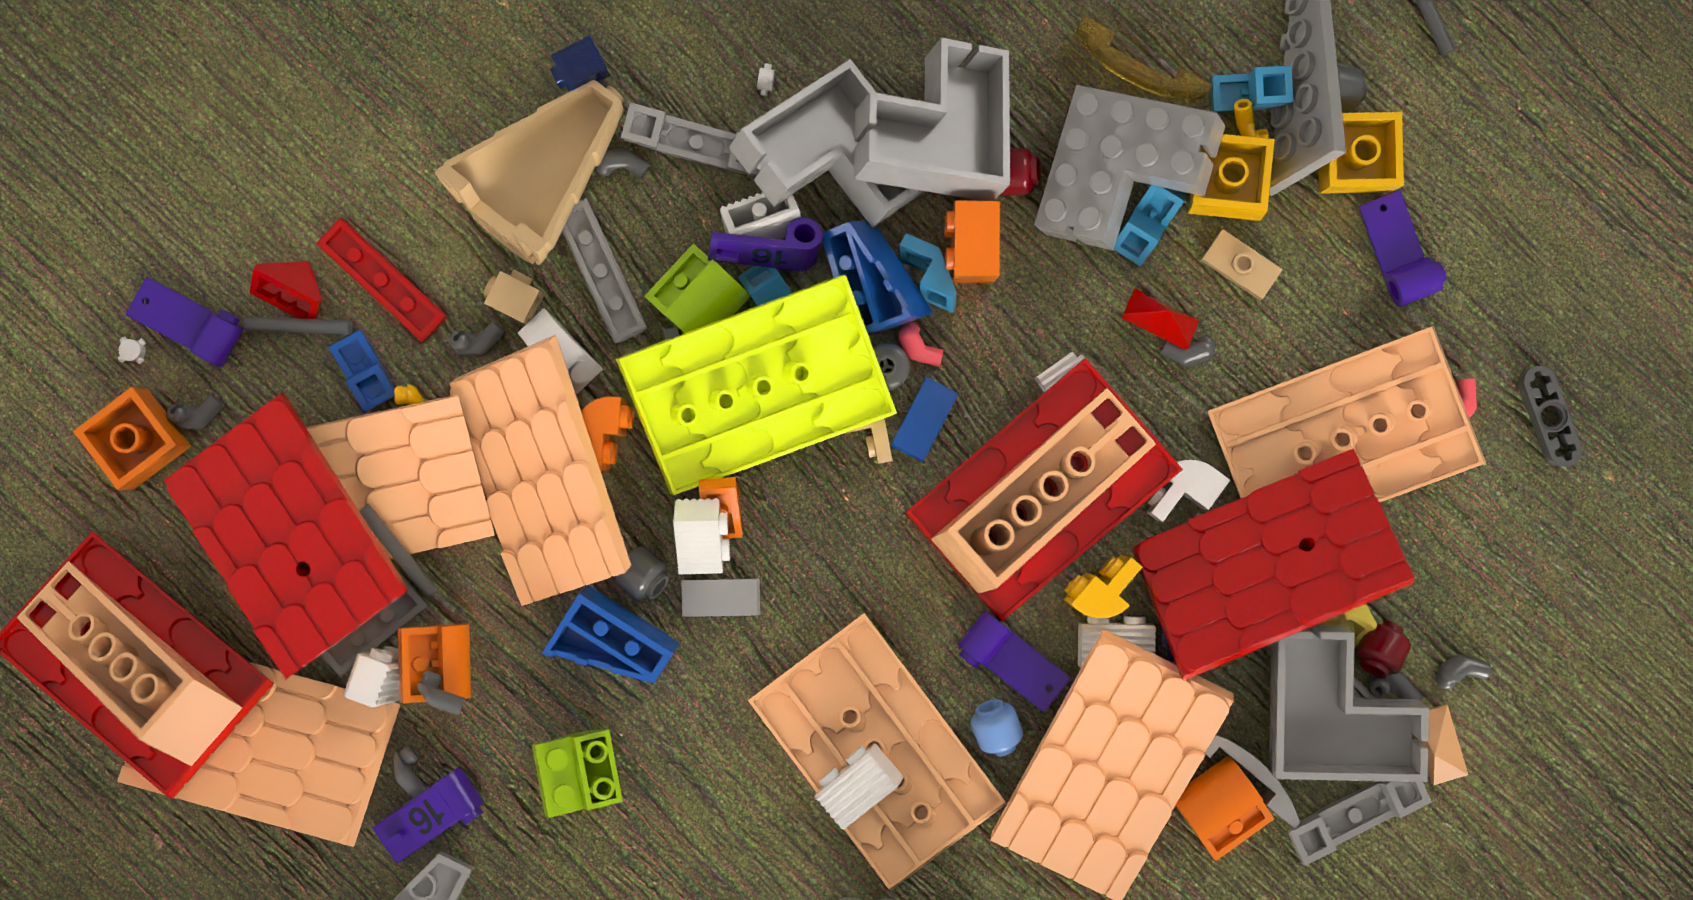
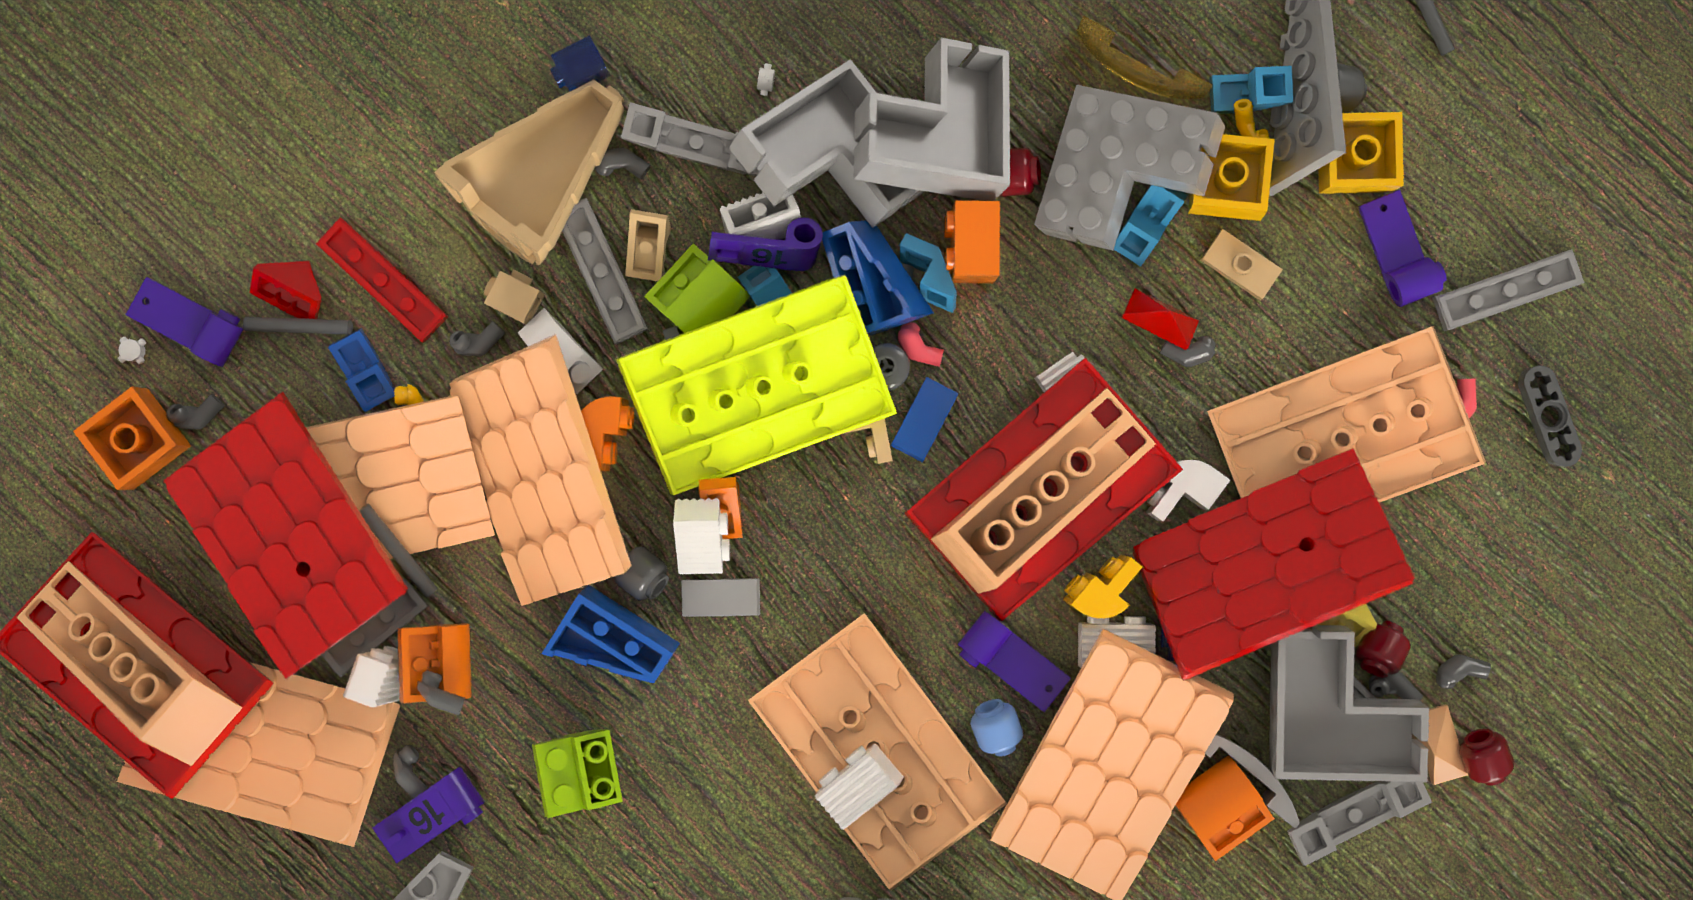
(647, 245): none -> tan slope
(1486, 757): none -> dark red head
(1508, 290): none -> light grey tile

